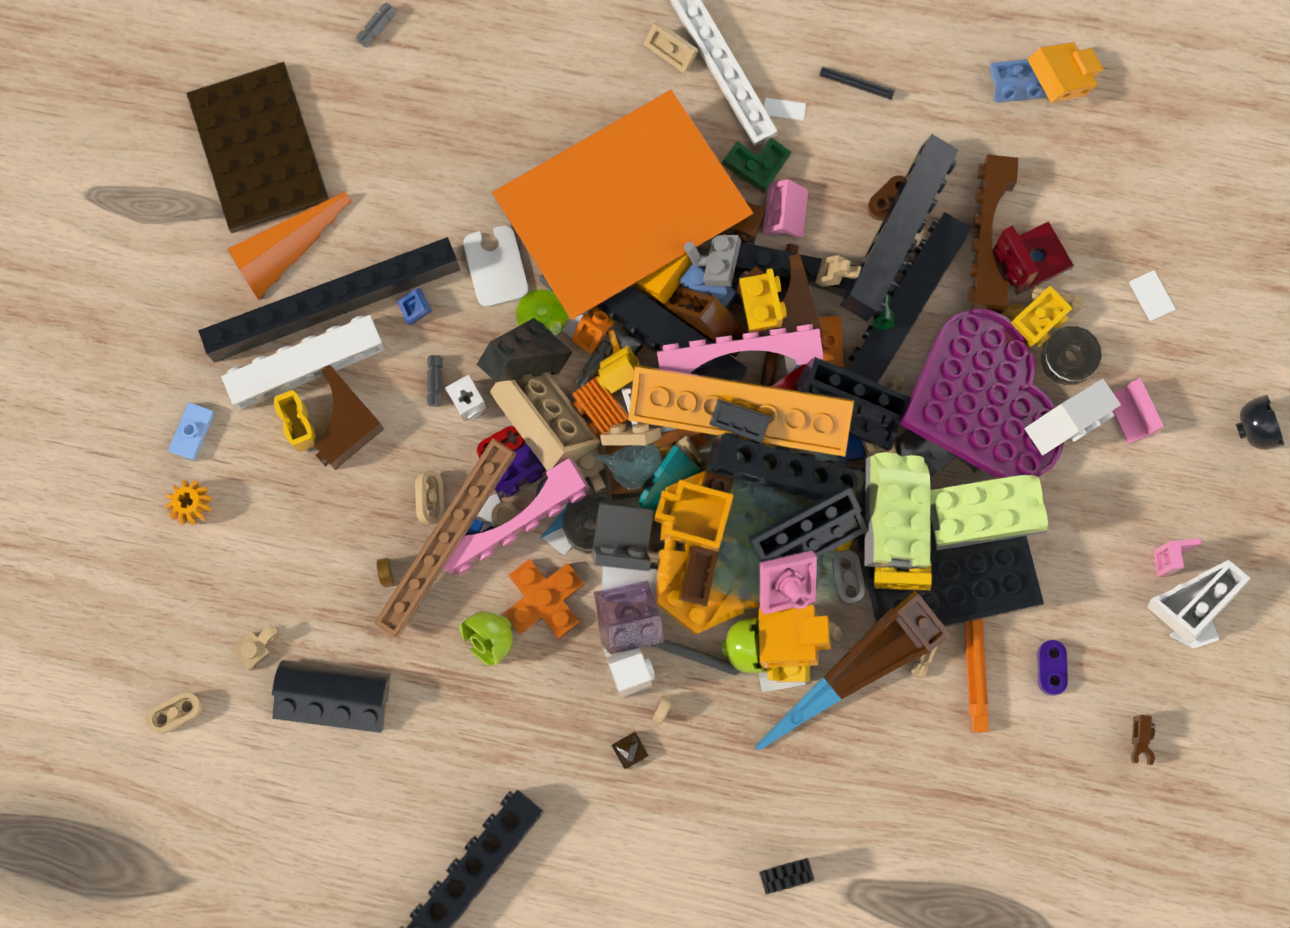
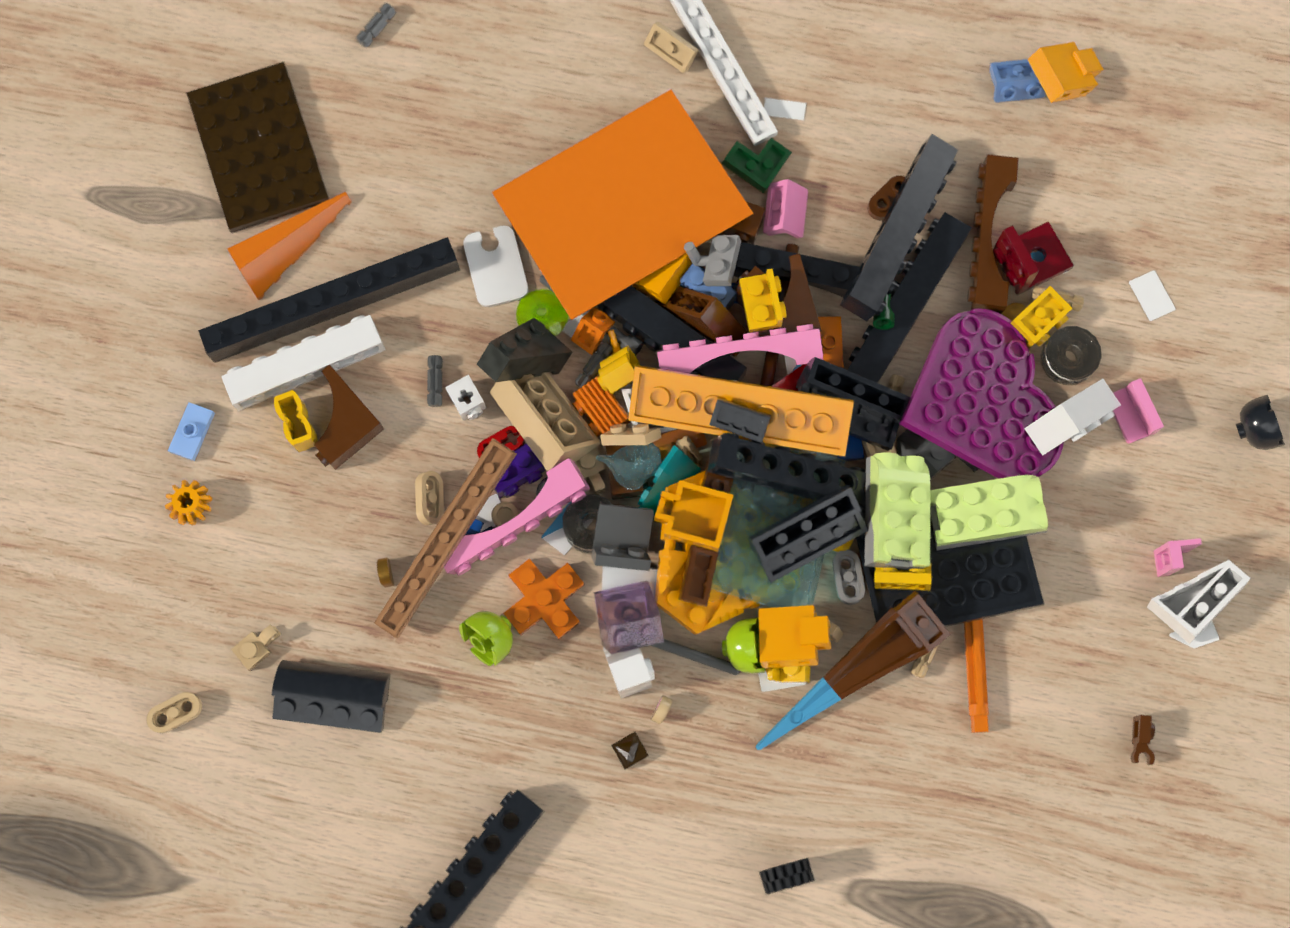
(414, 306): blue tile -> none
(788, 589): bright pink plate -> none
(834, 269): tan plate -> none
(857, 83): black bar -> none
(1052, 667): dark purple plate -> none

